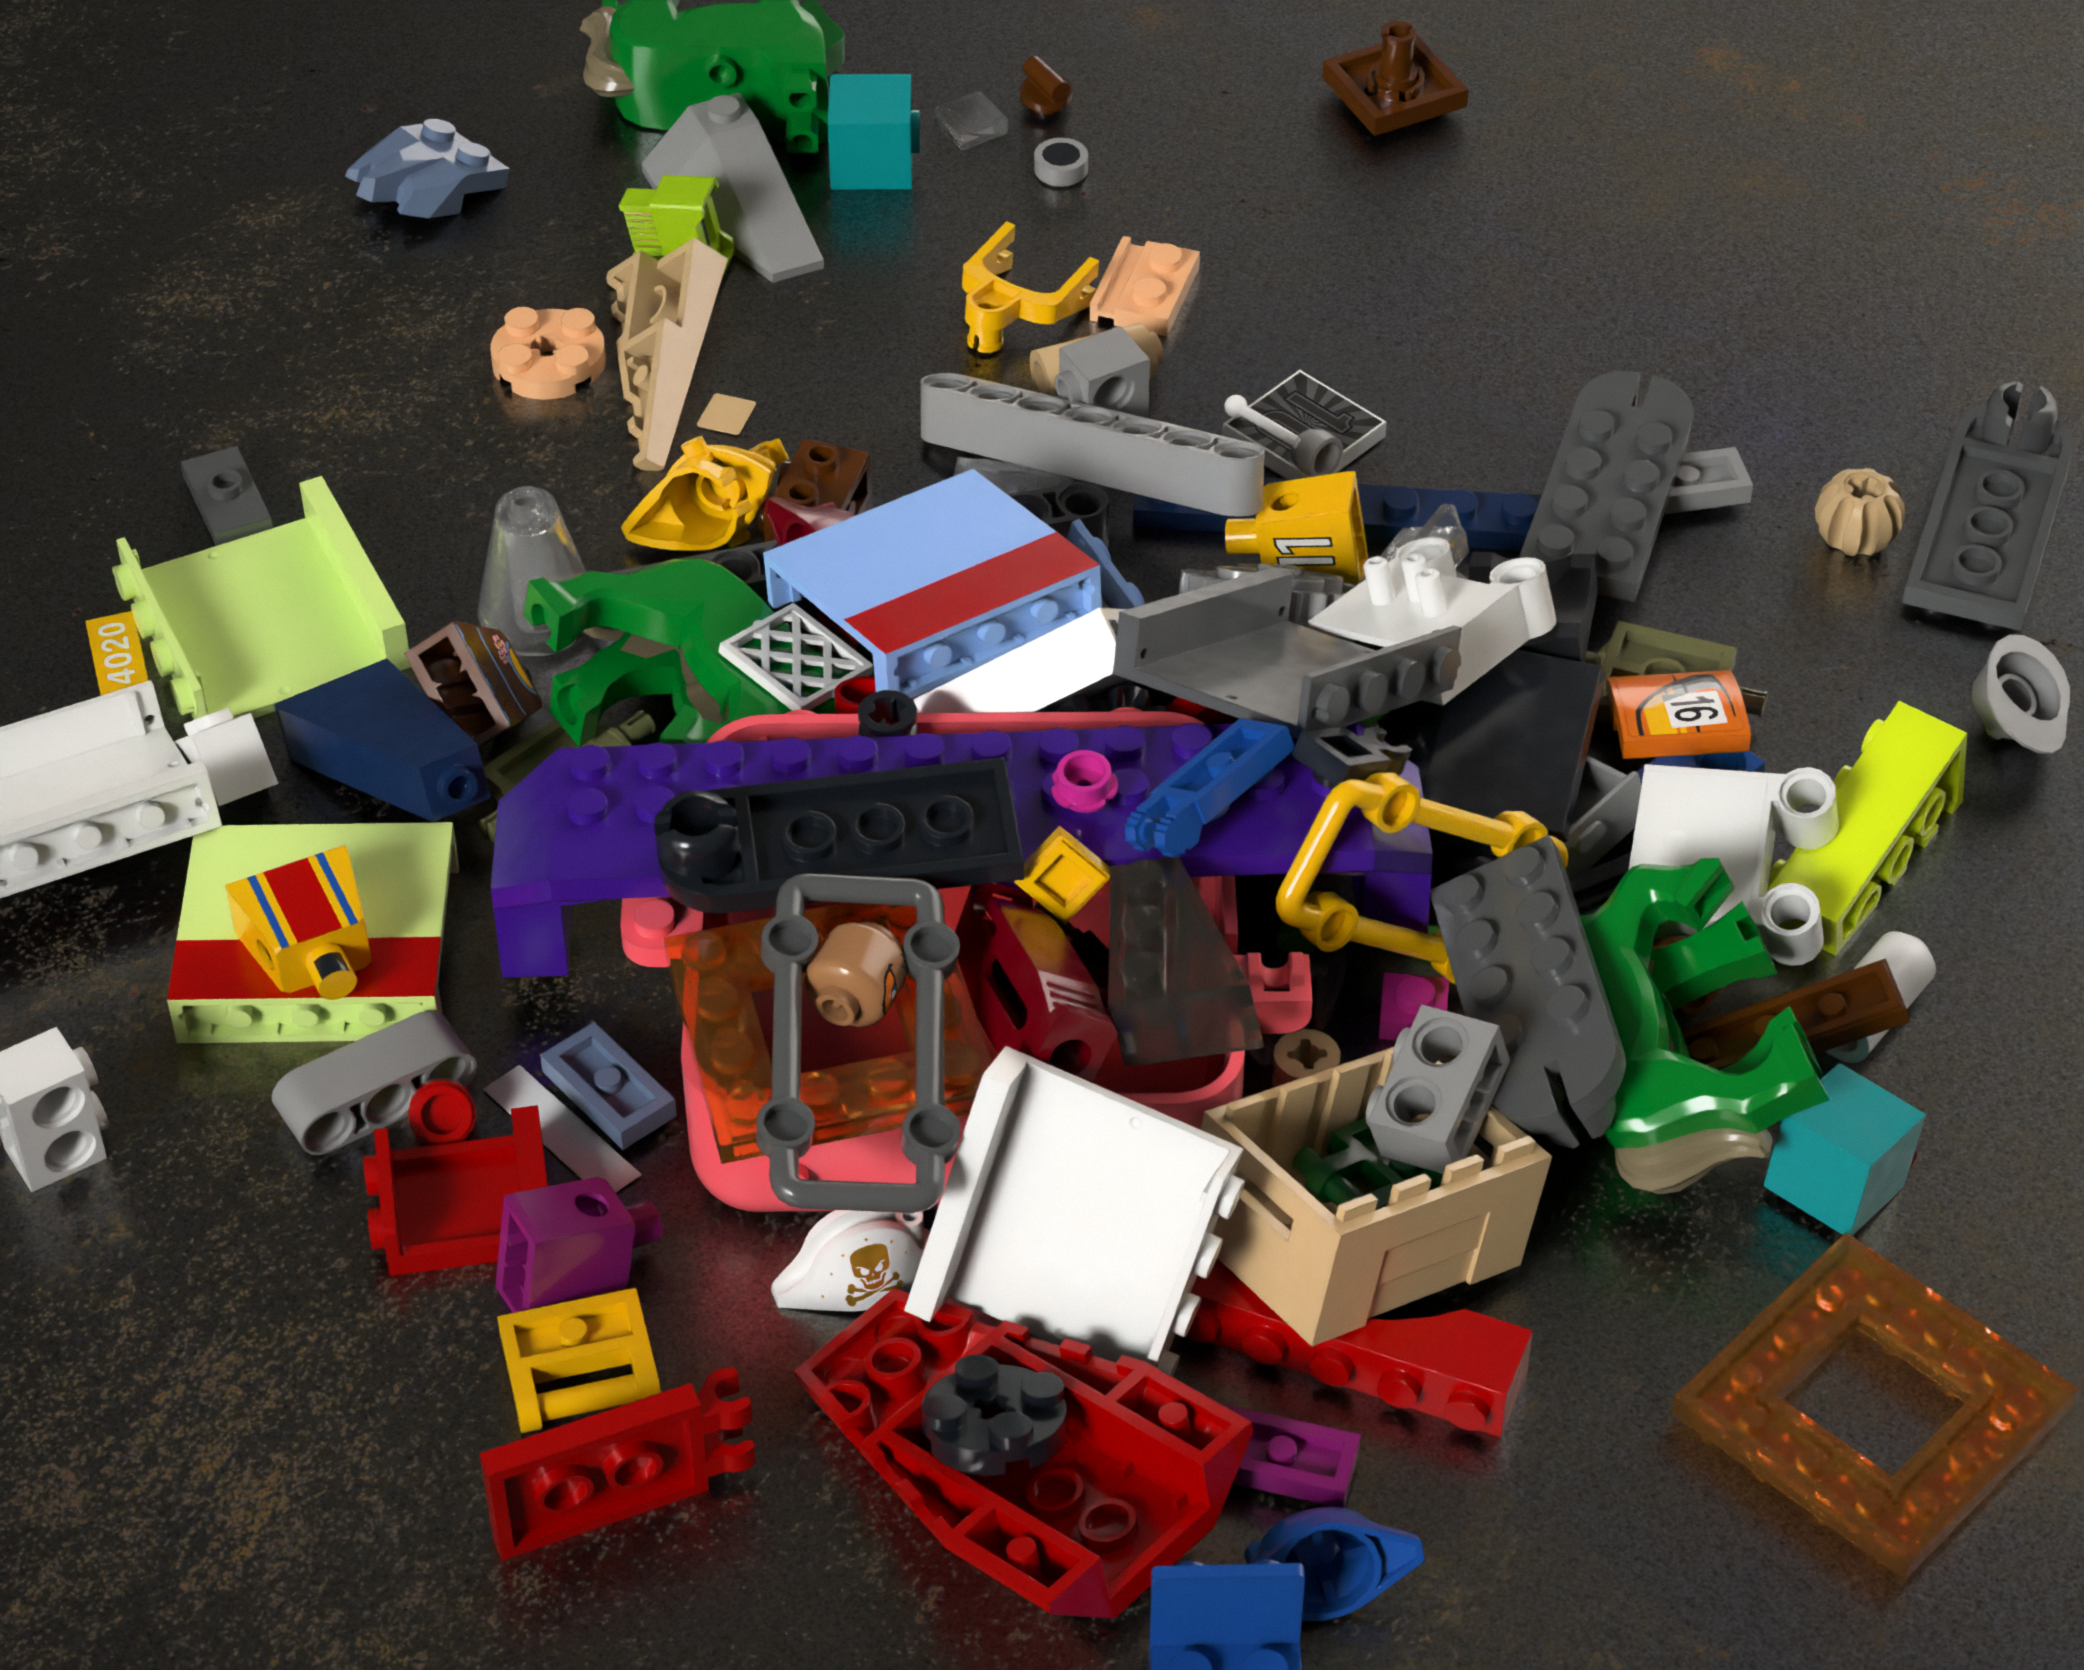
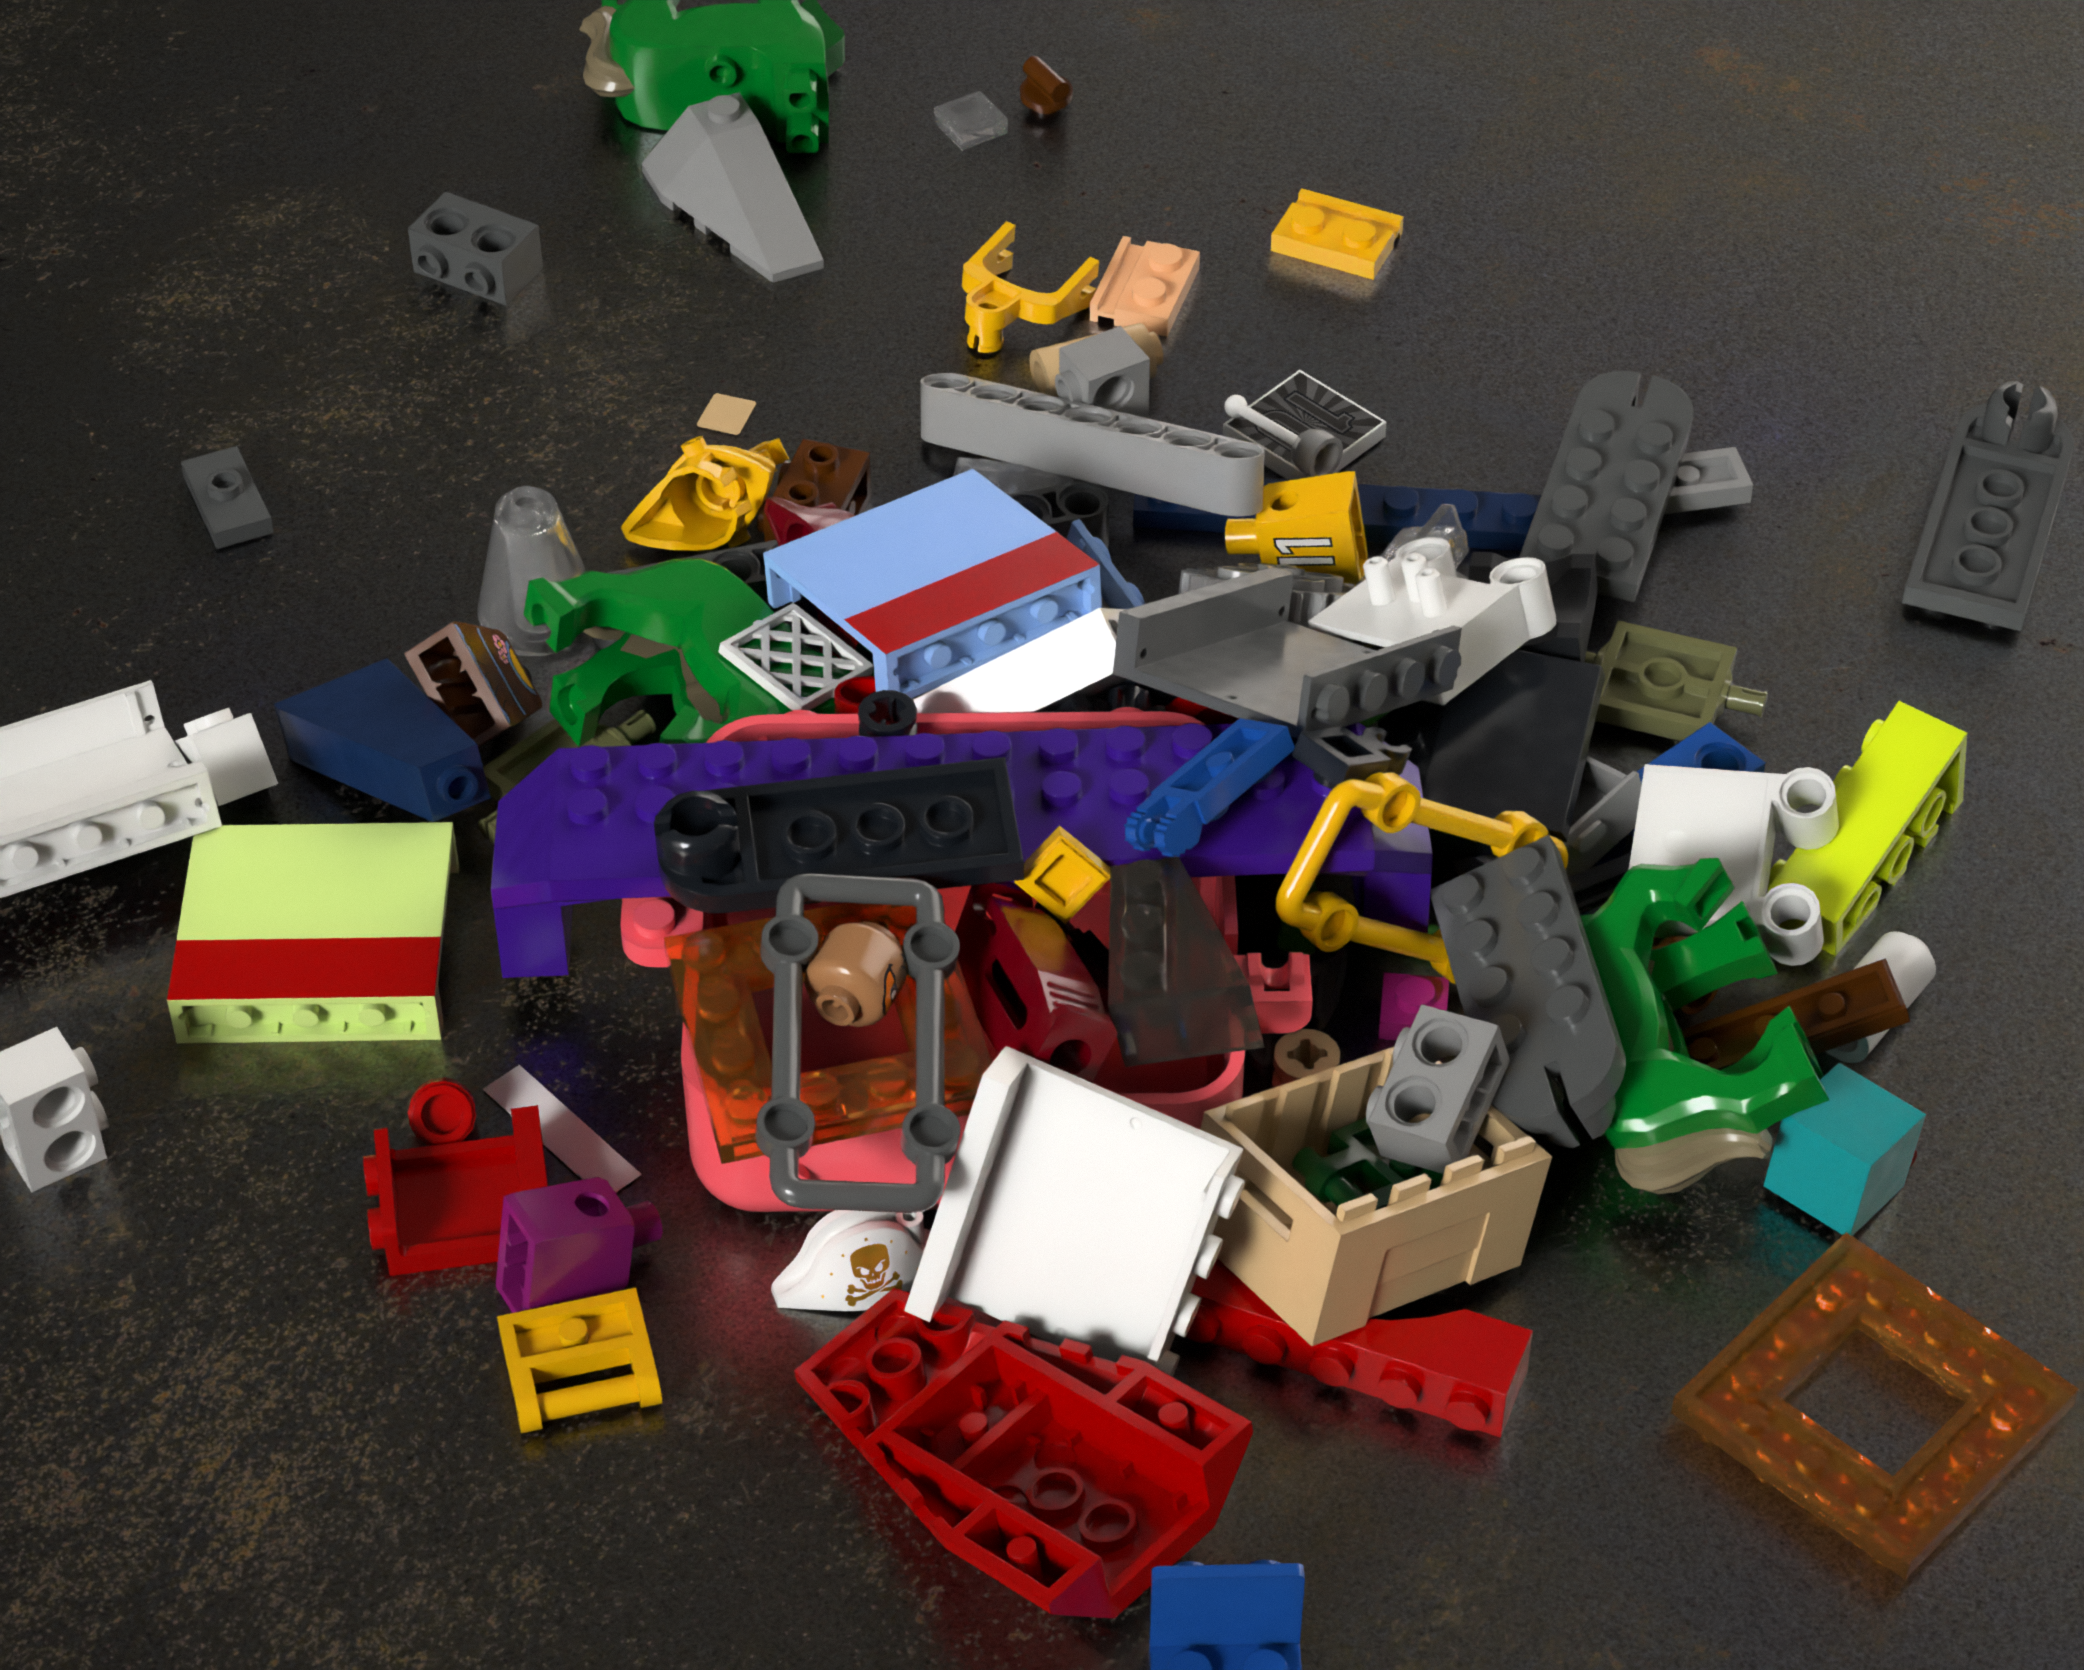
(116, 652): yellow sticker -> none
(264, 612): yellowish green panel -> none
(304, 923): yellow torso -> none
(369, 1081): light grey beam -> none
(426, 170): sand blue plate -> none
(475, 248): none -> dark grey brick
(527, 333): light nougat plate -> none
(608, 1085): sand blue plate -> none
(614, 1464): red tile -> none
(663, 326): tan wedge -> none
(673, 215): lime piece -> none
(872, 131): teal head -> none
(1024, 1410): black plate -> none
(1061, 161): light grey tile -> none
(1083, 781): dark pink plate -> none
(1298, 1458): magenta plate -> none
(1337, 233): none -> yellow plate
(1343, 1557): blue hat -> none
(1403, 77): reddish brown plate -> none
(1678, 714): orange slope -> none
(1860, 511): tan piece -> none
(2023, 695): light grey piece -> none

